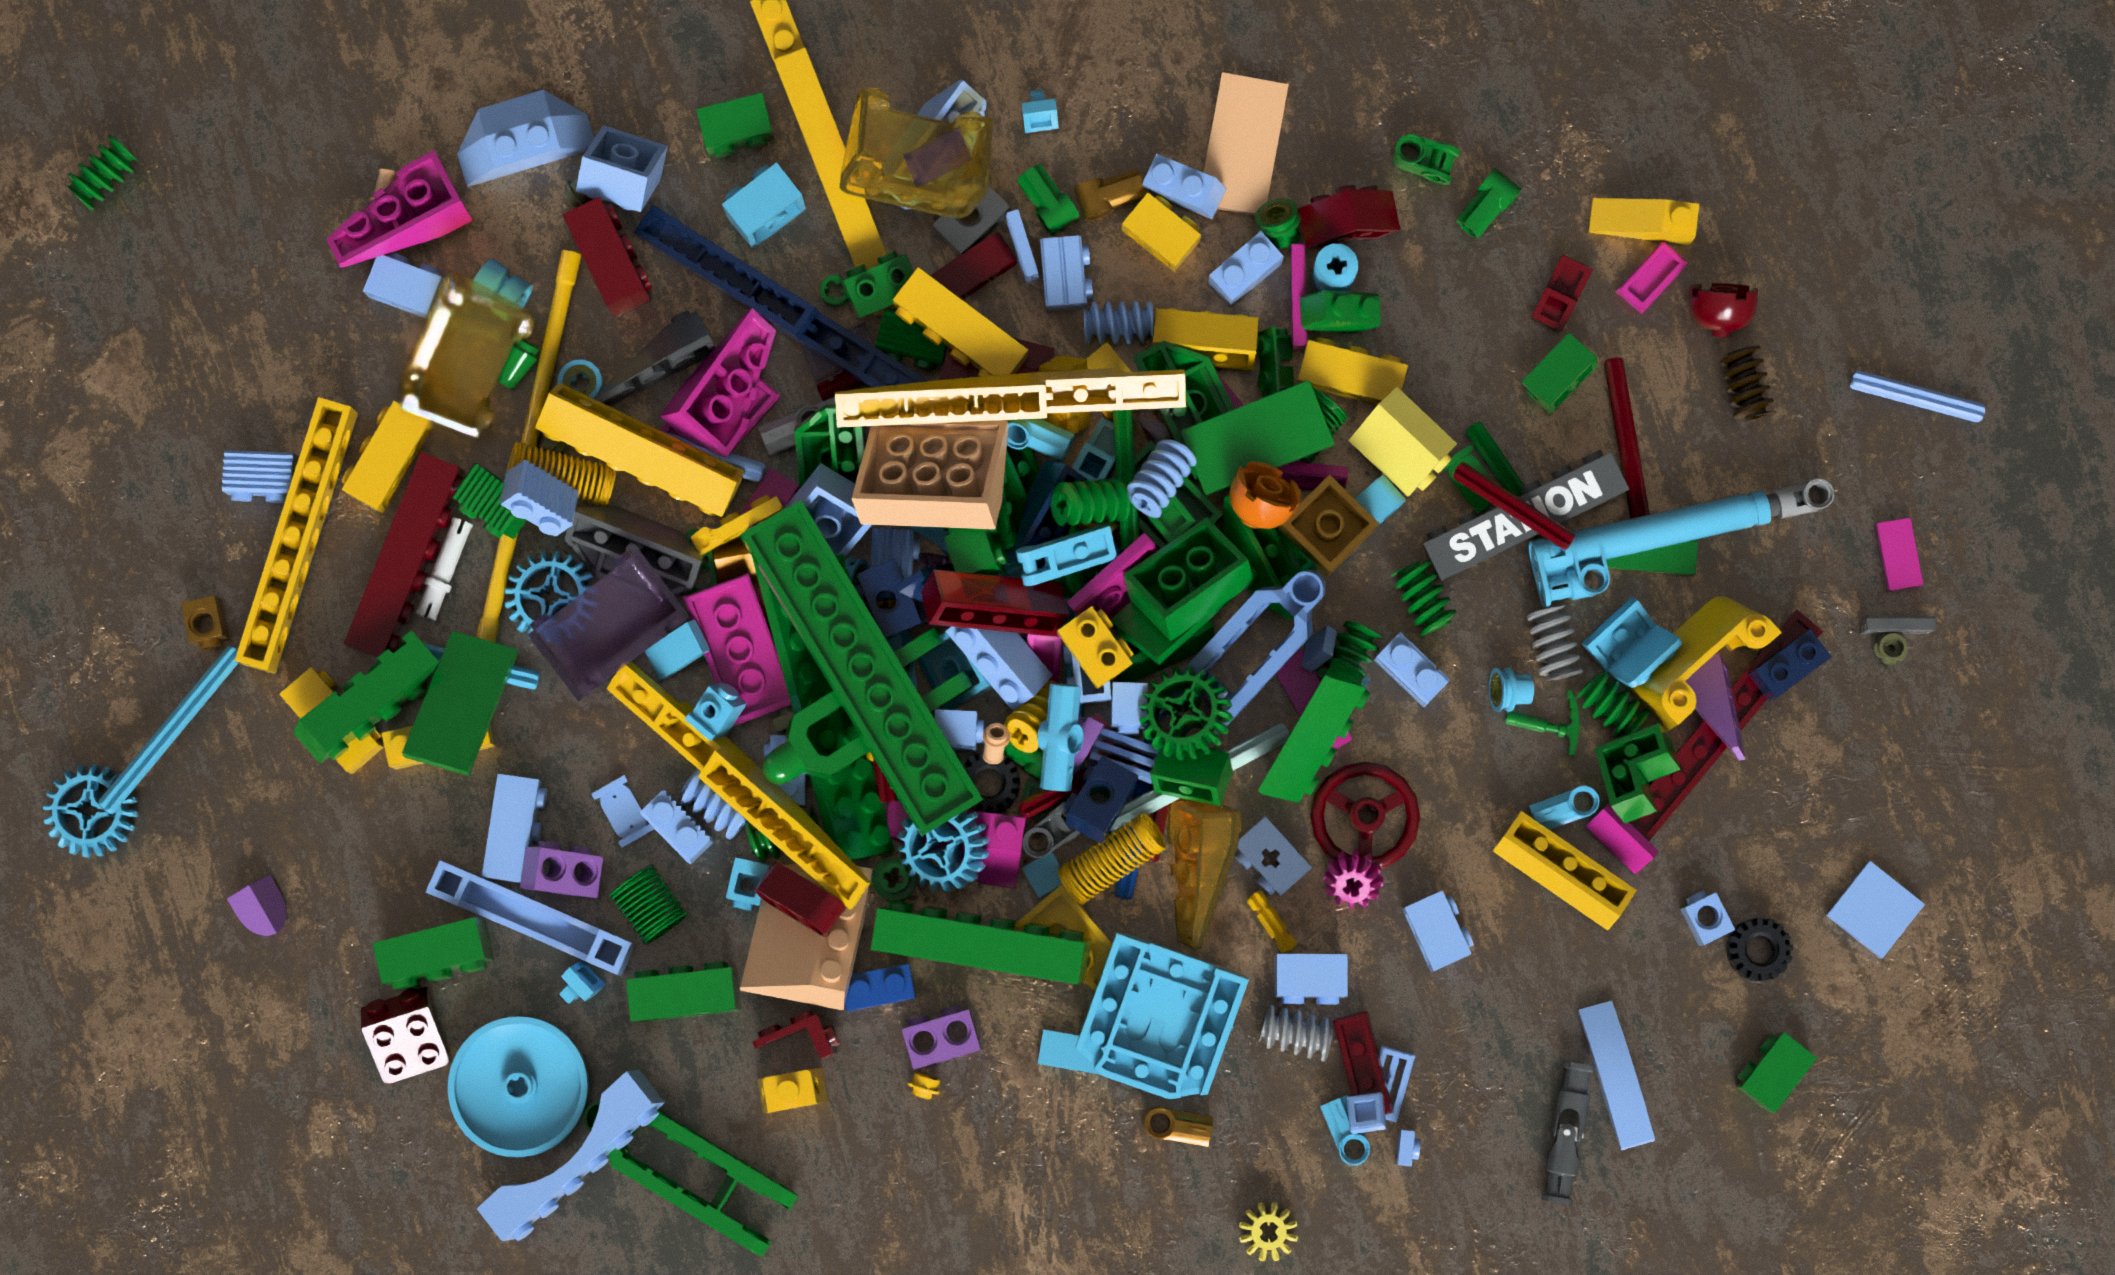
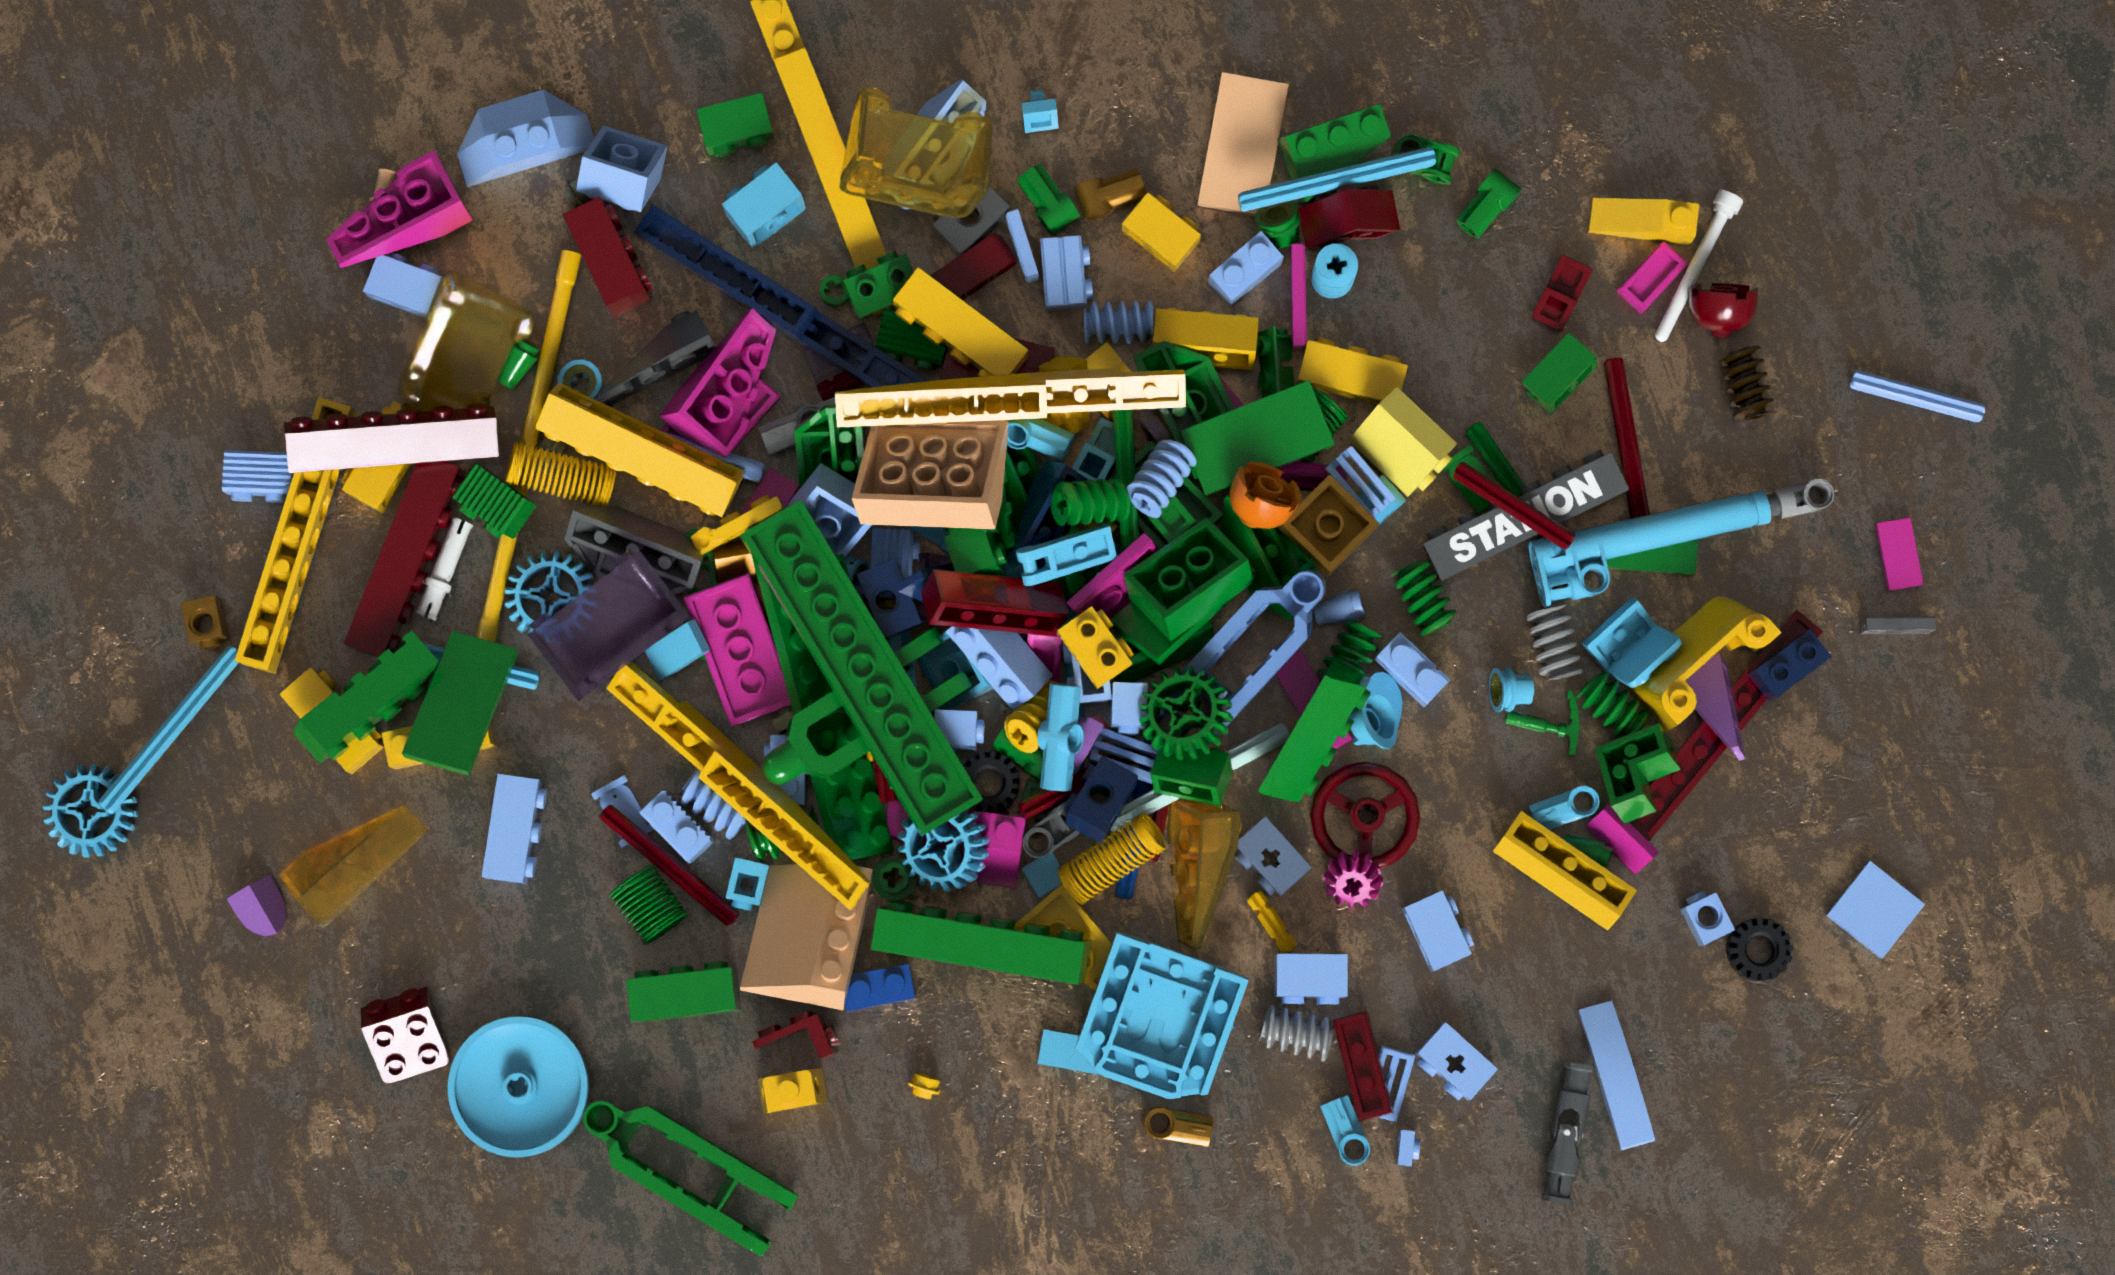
(101, 172): green piece -> none
(341, 869): none -> clear yellow wedge
(391, 438): none -> brick
(433, 953): green brick -> none
(496, 277): medium azure wheel -> none
(530, 918): light blue arch -> none
(539, 498): light blue brick -> none
(561, 874): medium lavender brick -> none
(581, 983): medium azure tile -> none
(621, 1110): light blue arch -> none
(669, 865): none -> dark red axle
(716, 711): medium azure brick -> none
(799, 899): dark red beam -> none
(937, 157): tile -> none
(943, 1046): medium lavender brick -> none
(995, 739): light nougat pin -> none
(1184, 186): light blue brick -> none
(1280, 1230): light yellow gear -> none
(1319, 648): light blue tile -> none
(1334, 143): none -> green wedge
(1336, 178): none -> medium azure axle
(1340, 311): green brick -> none
(1340, 608): none -> light blue cone
(1366, 1113): light blue tile -> none
(1367, 471): none -> light blue tile
(1381, 714): none -> medium azure piece
(1475, 1067): none -> light blue brick
(1595, 849): none -> green cone
(1725, 206): none -> white piece
(1775, 1071): green brick -> none
(1900, 648): olive plate -> none

